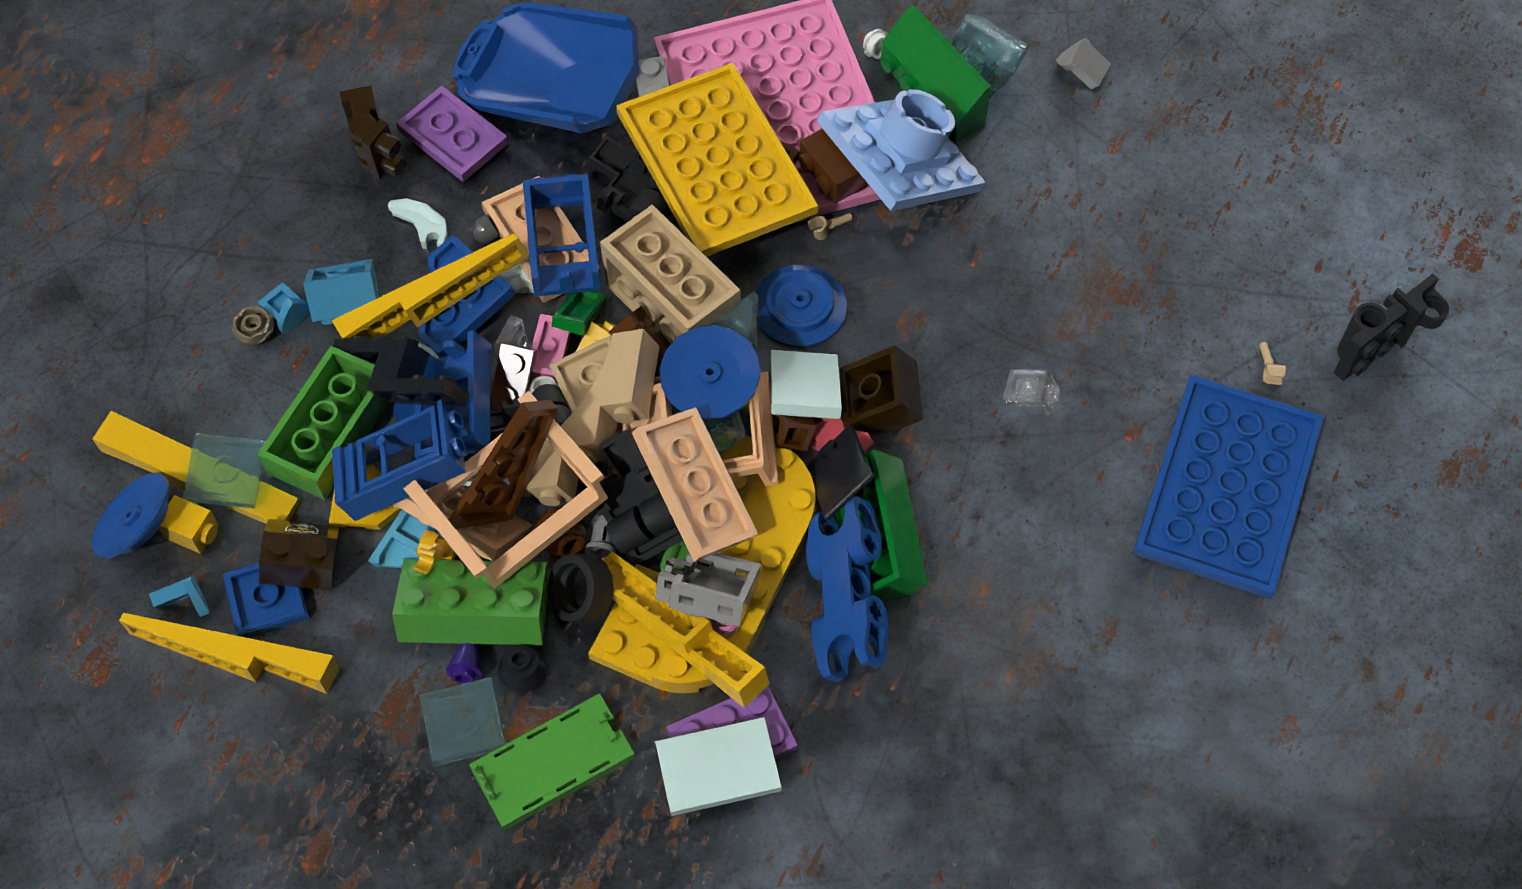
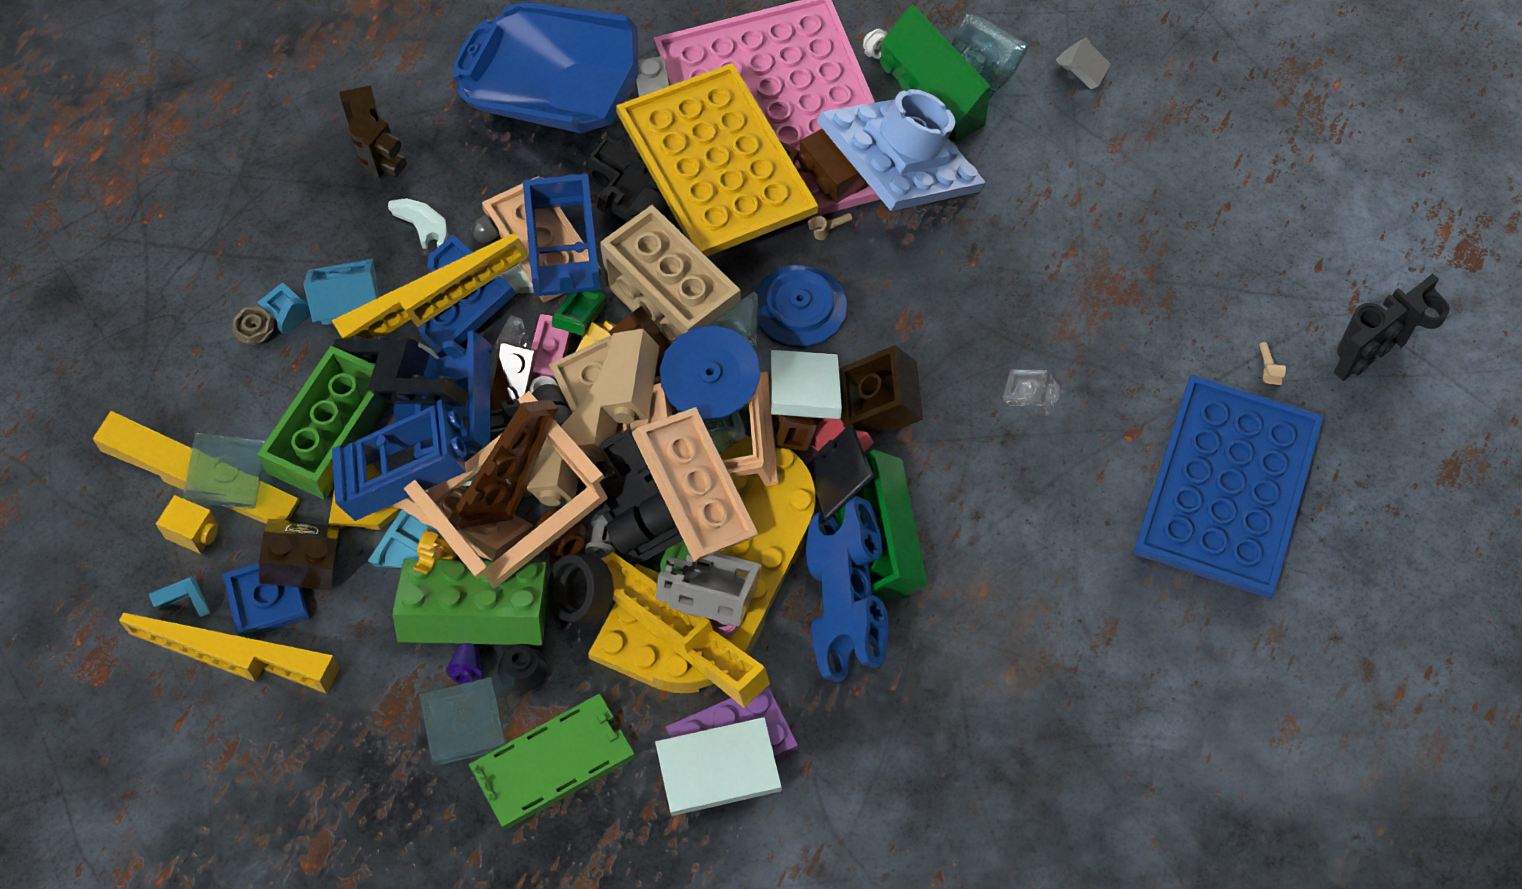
(132, 517): blue piece -> none
(452, 133): medium lavender plate -> none

